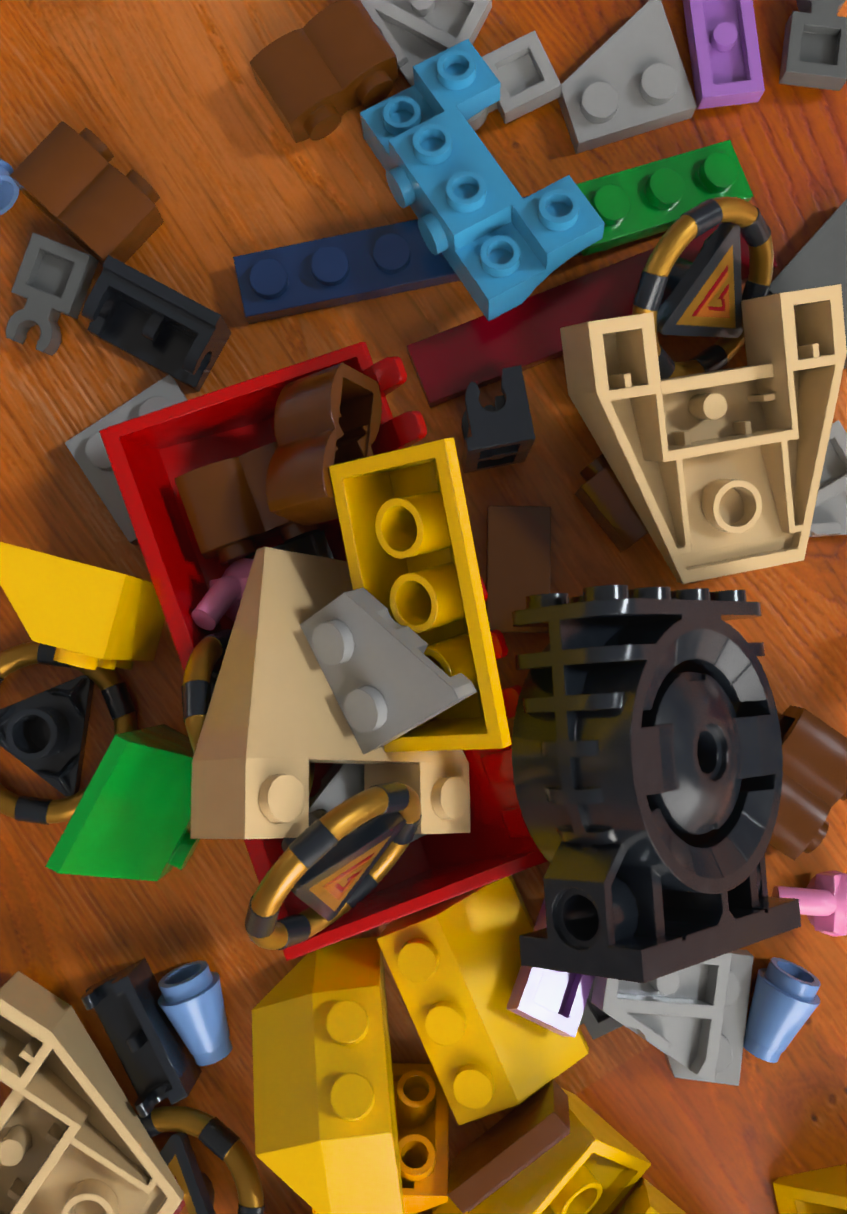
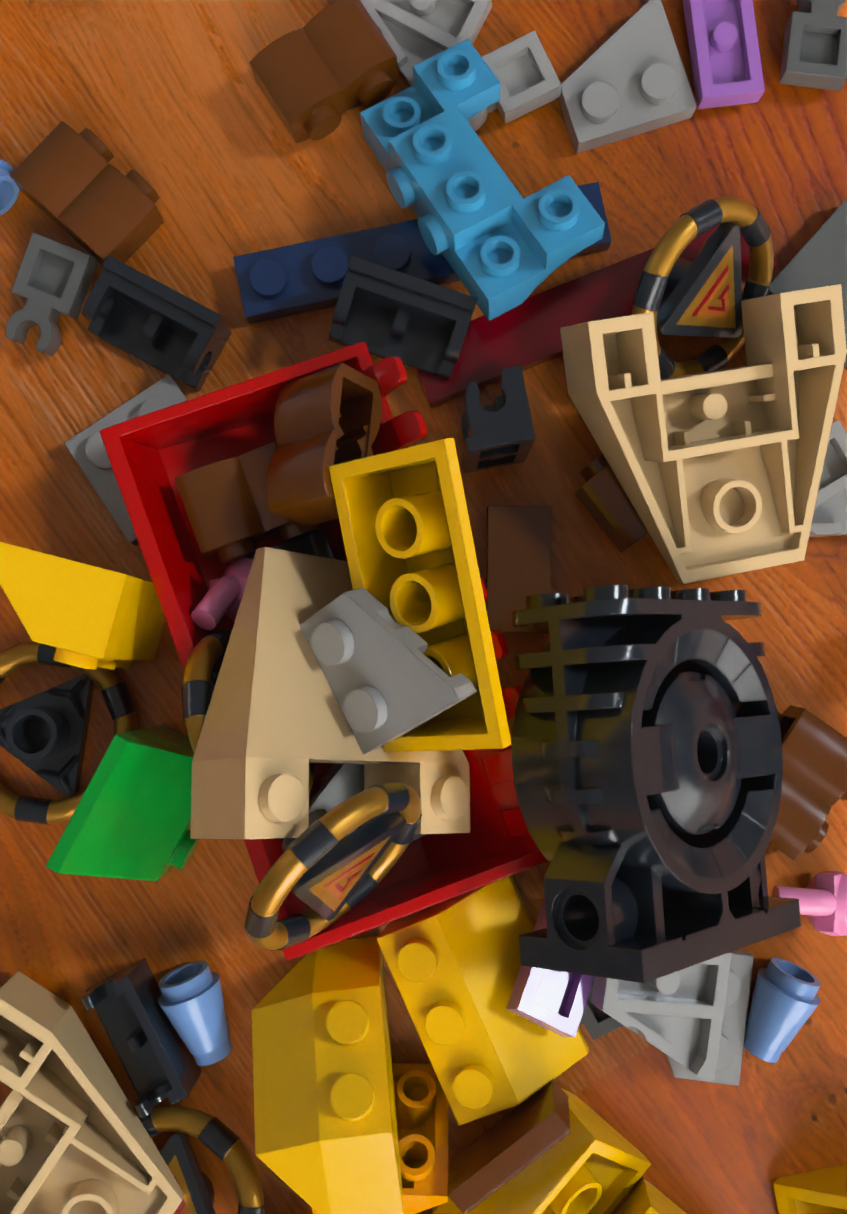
(402, 317): none -> black hinge
(657, 193): green plate -> none

